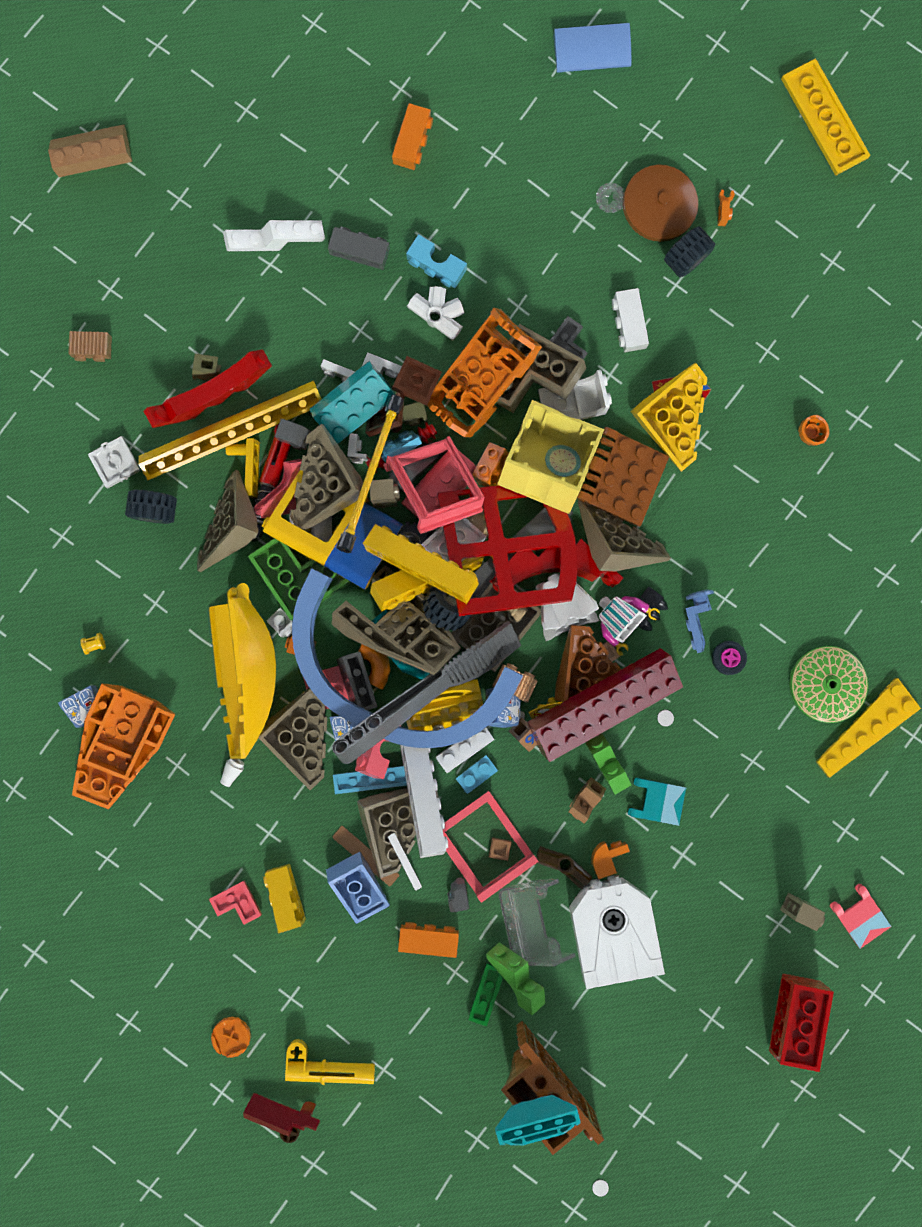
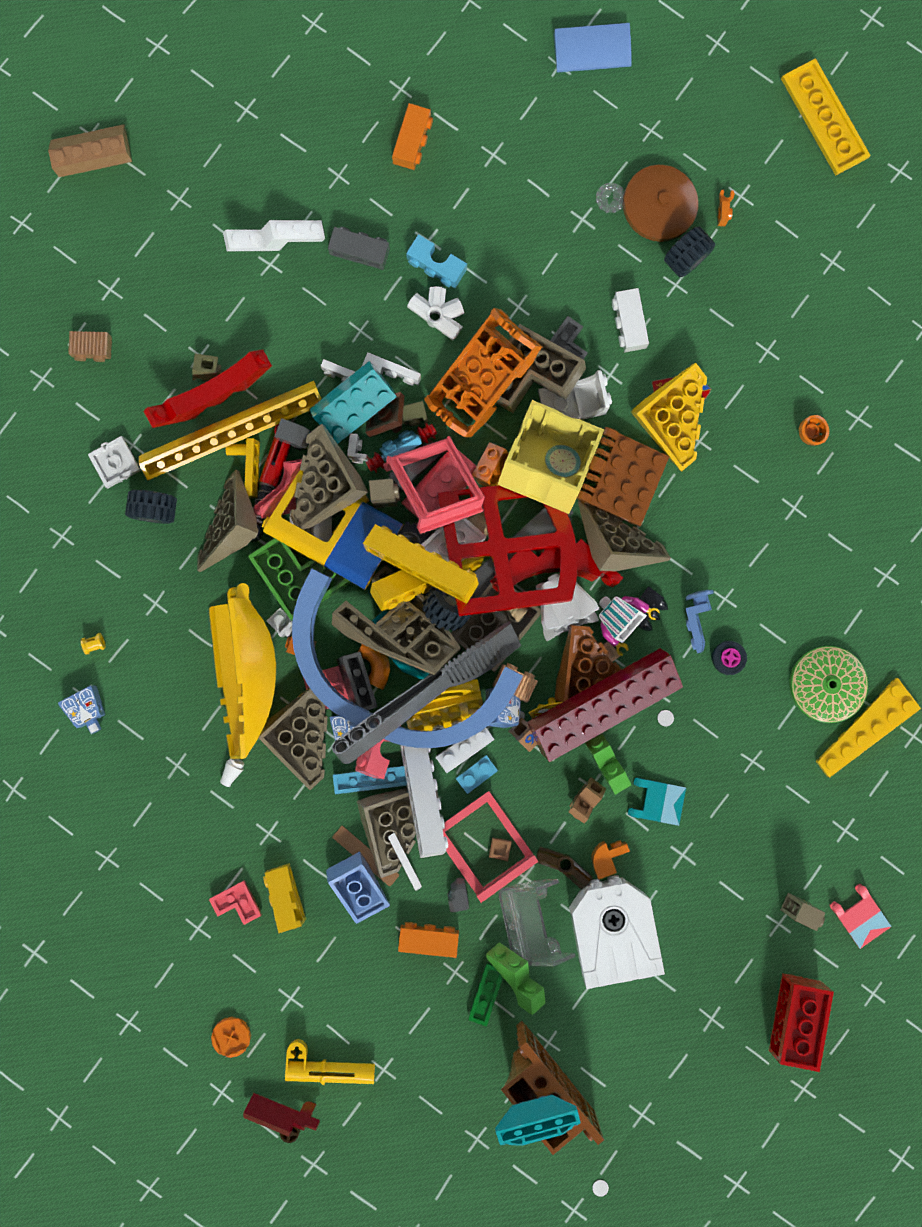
(117, 742): orange wedge -> none
(347, 539): yellow hose -> none
(416, 380): copper tile -> none

